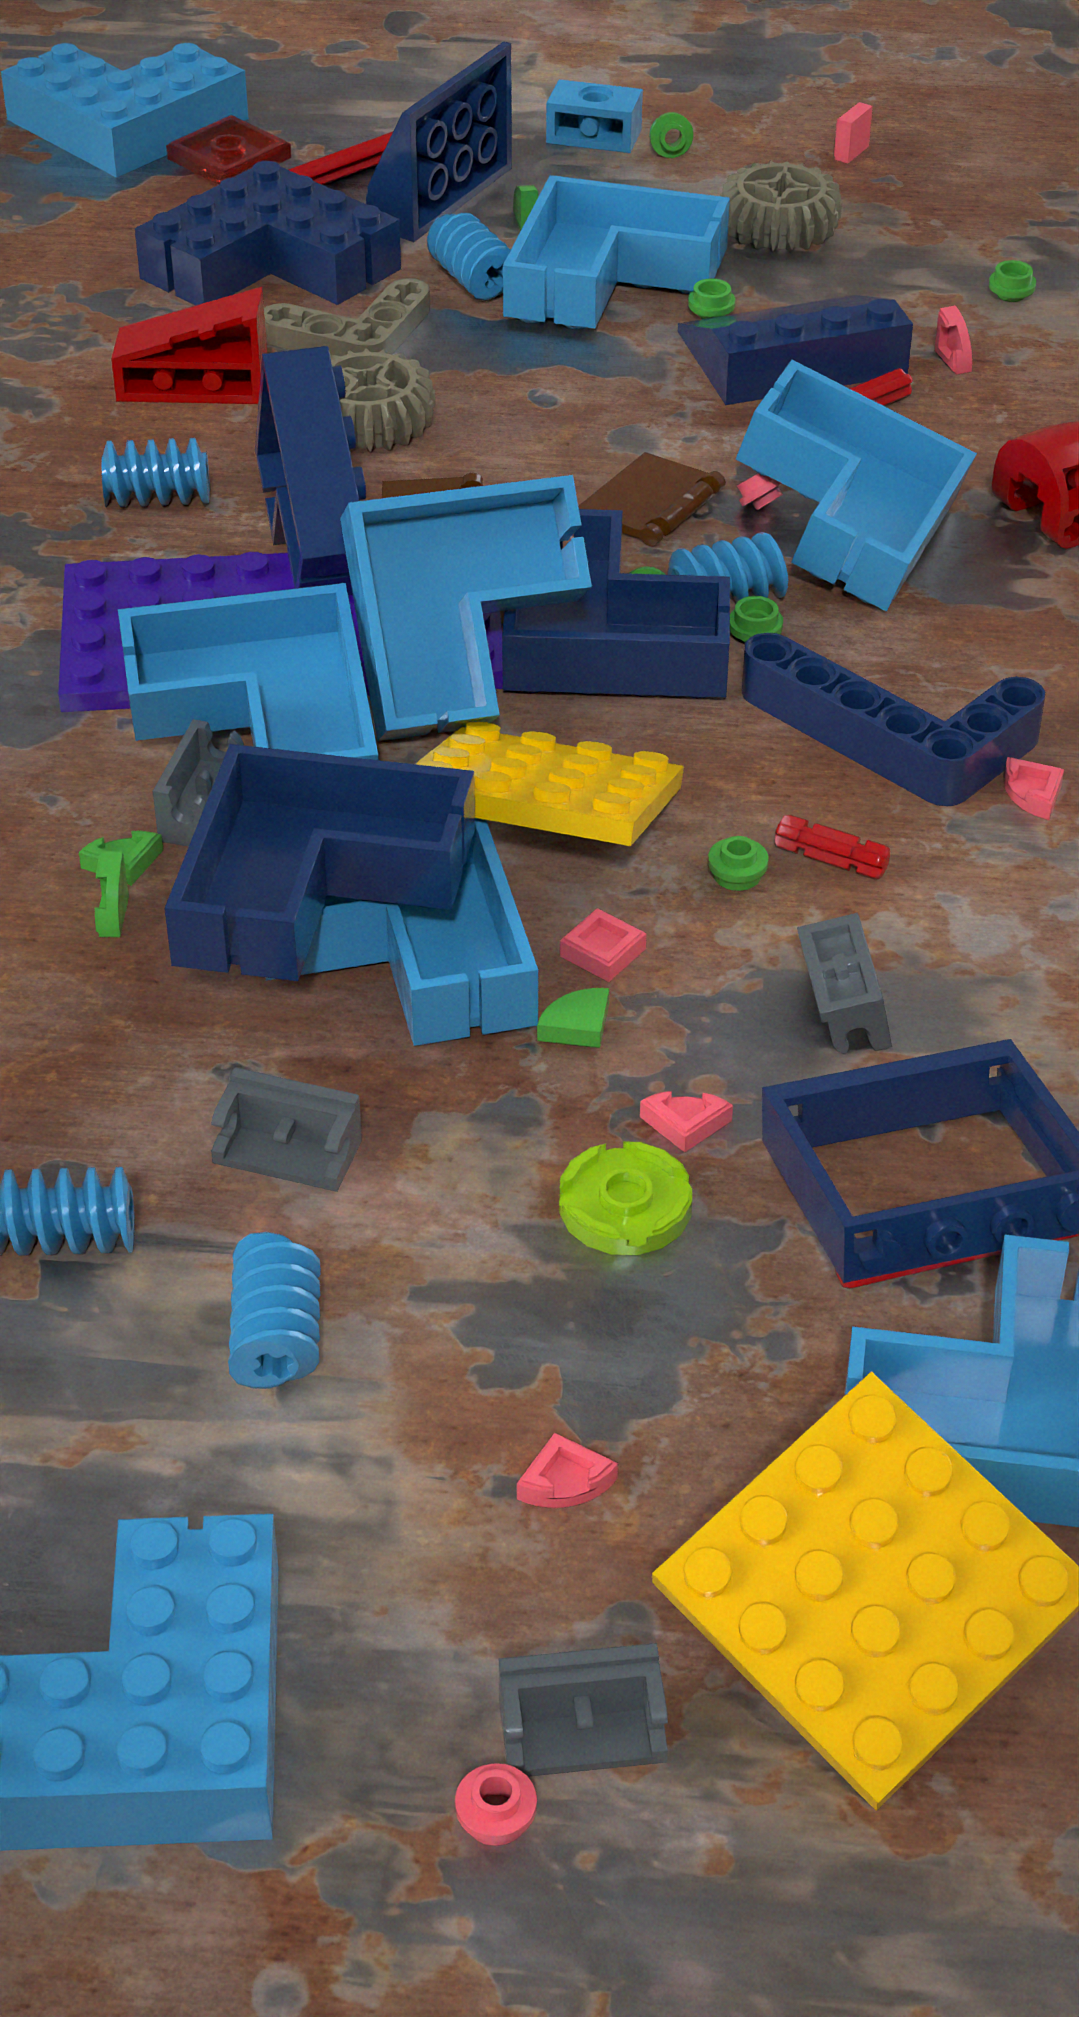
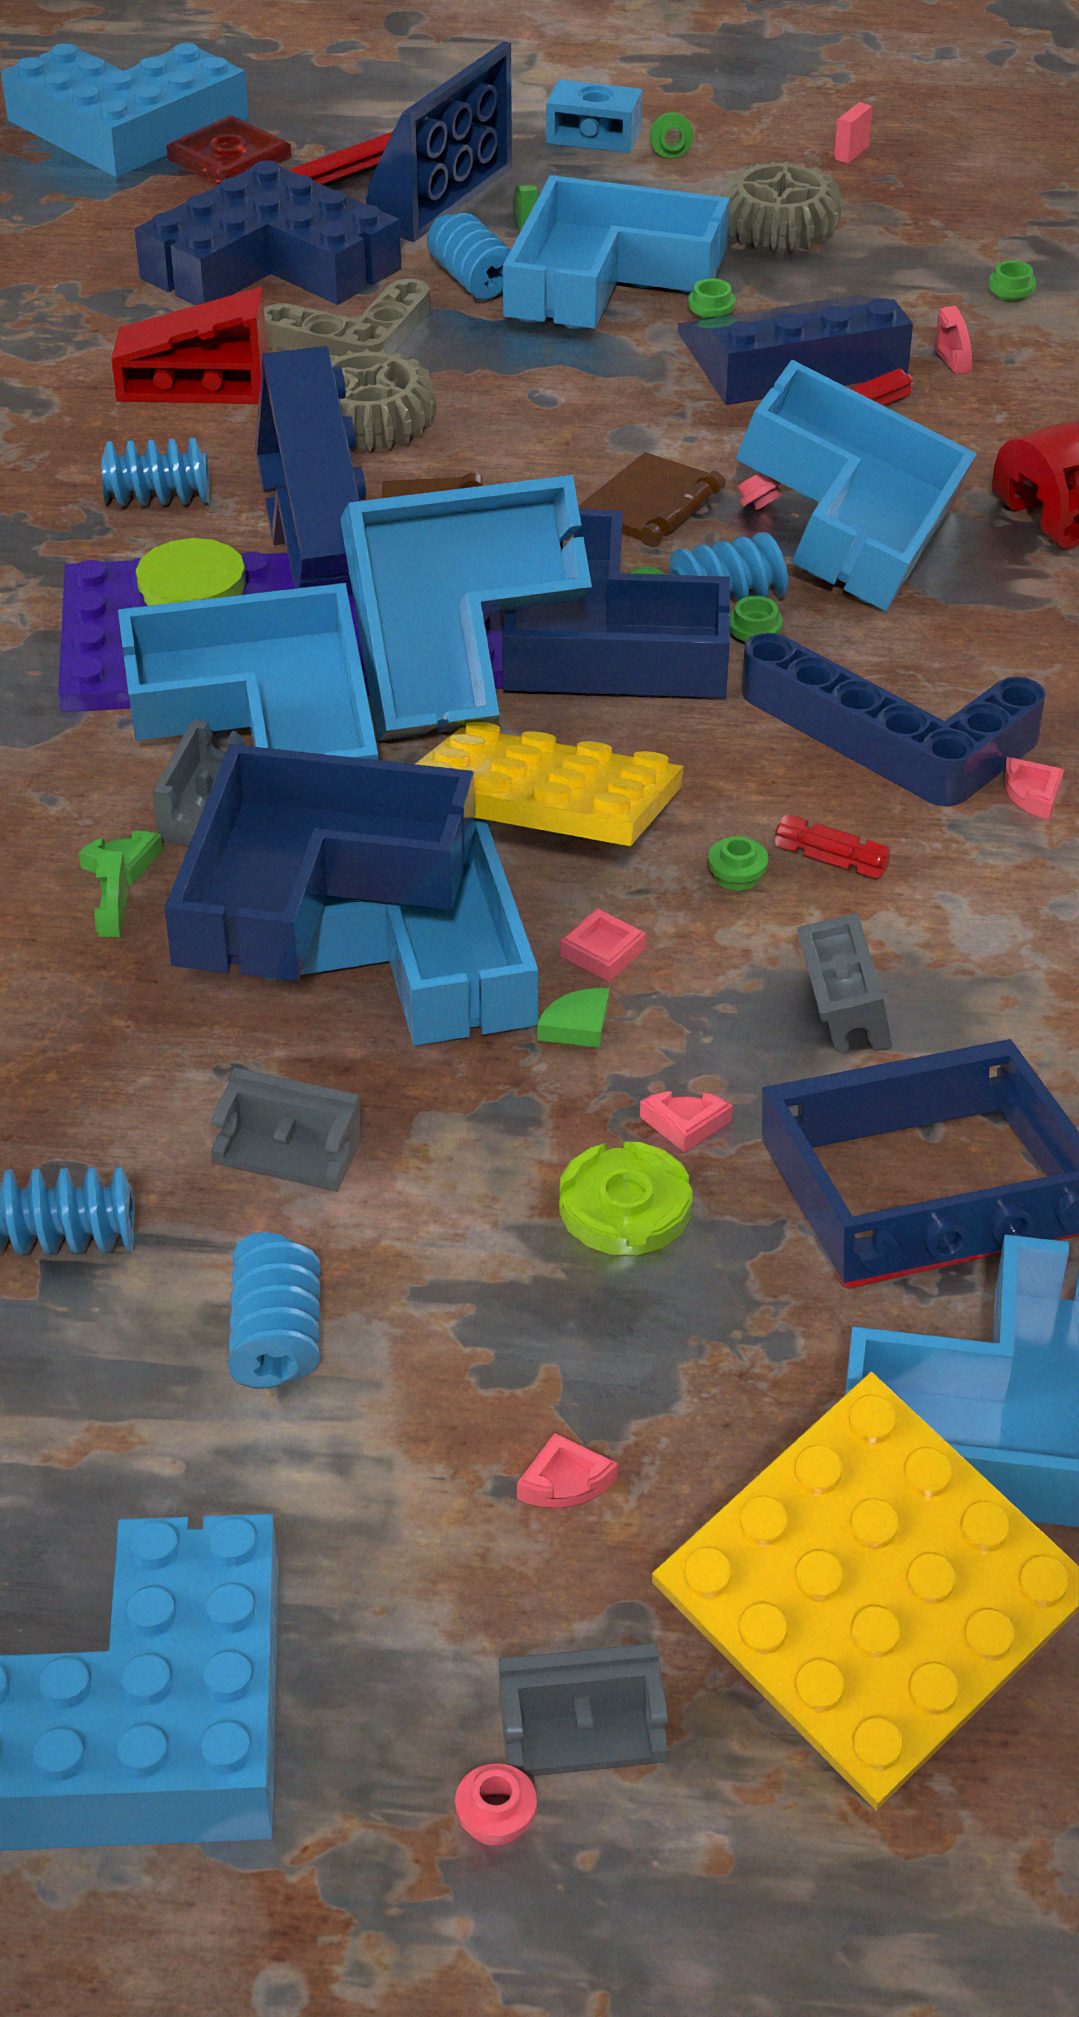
(190, 572): none -> lime tile

